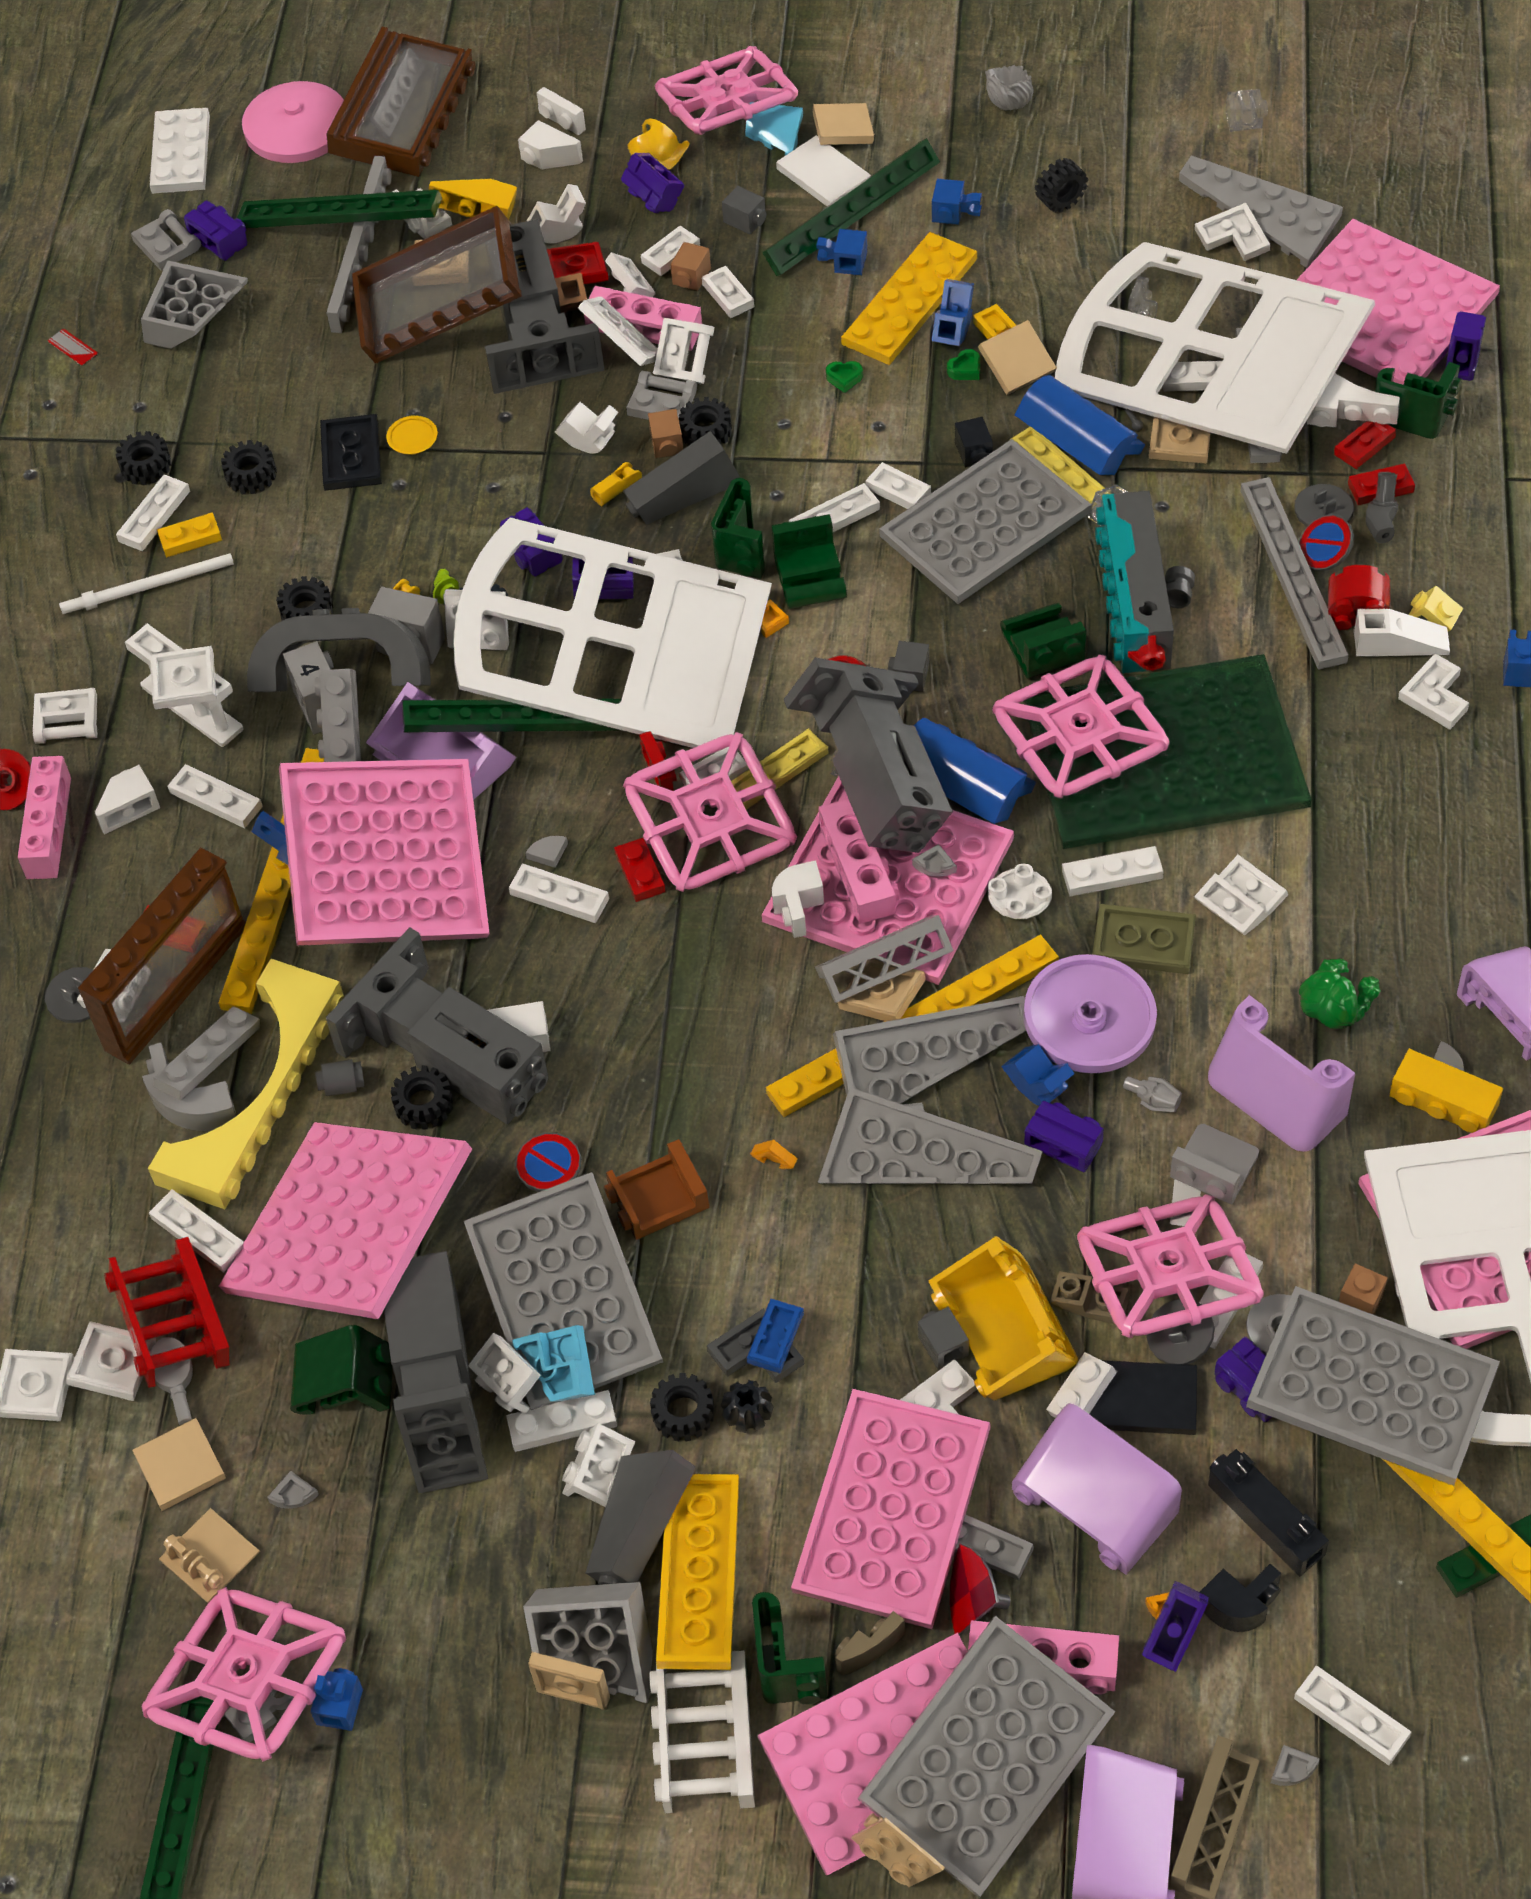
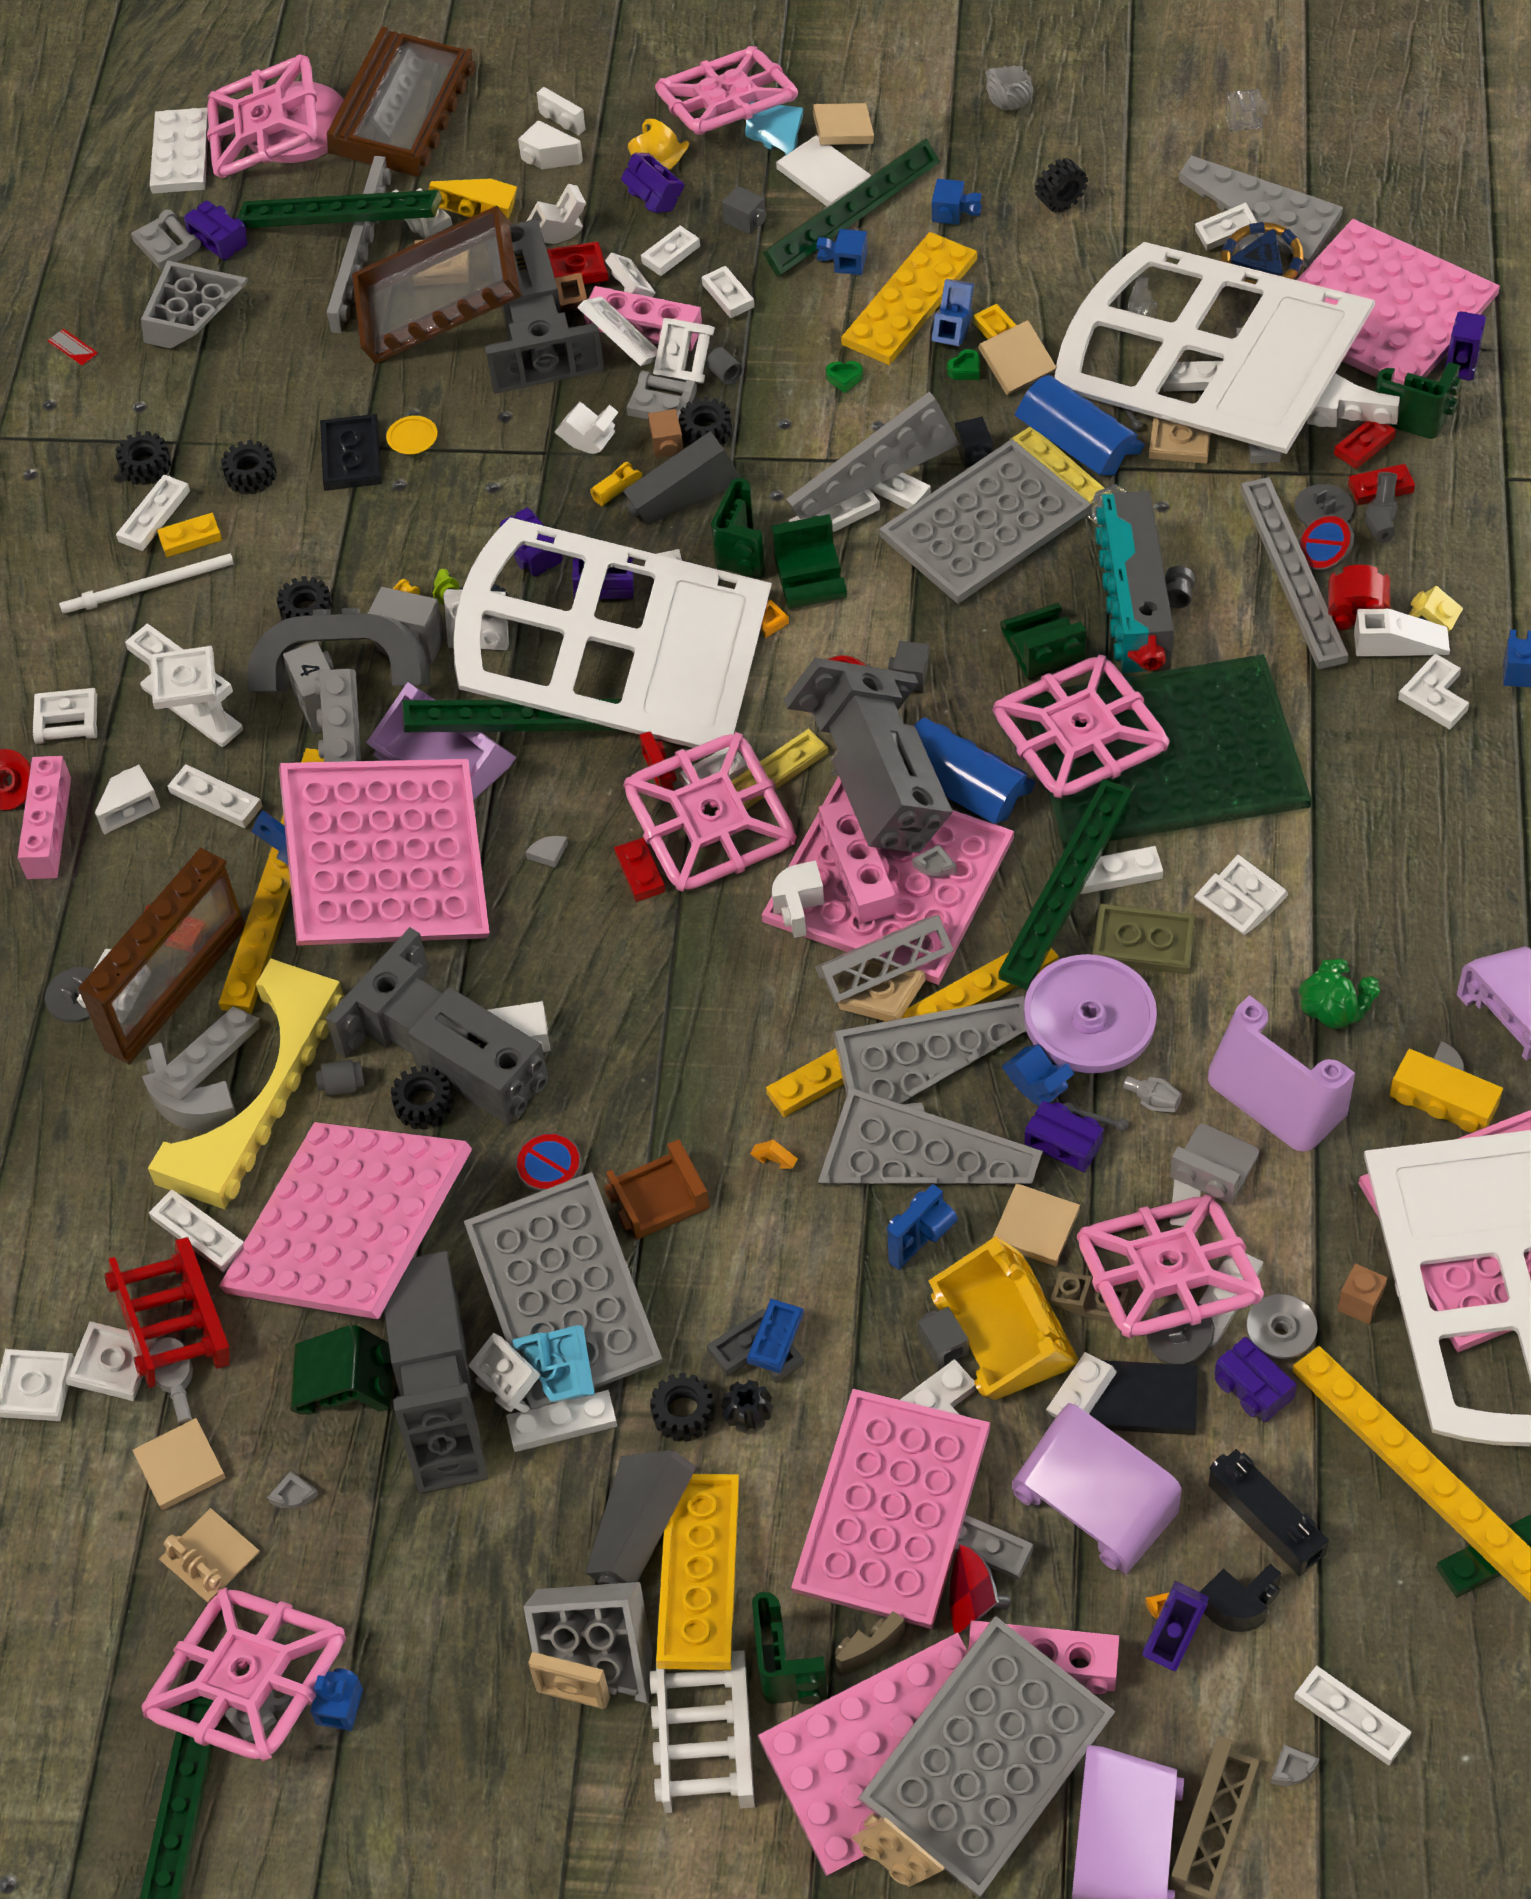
(251, 126): none -> bright pink plate
(558, 893): white plate -> none
(596, 1463): white bracket -> none
(690, 265): medium nougat brick -> none
(724, 366): none -> dark grey beam
(896, 447): none -> light grey wing
(923, 1221): none -> blue plate
(1019, 892): white dish -> none
(1037, 1223): none -> tan tile
(1065, 885): none -> dark green plate
(1121, 1124): none -> dark grey hinge
(1264, 252): none -> piece
(1373, 1385): light grey plate -> none

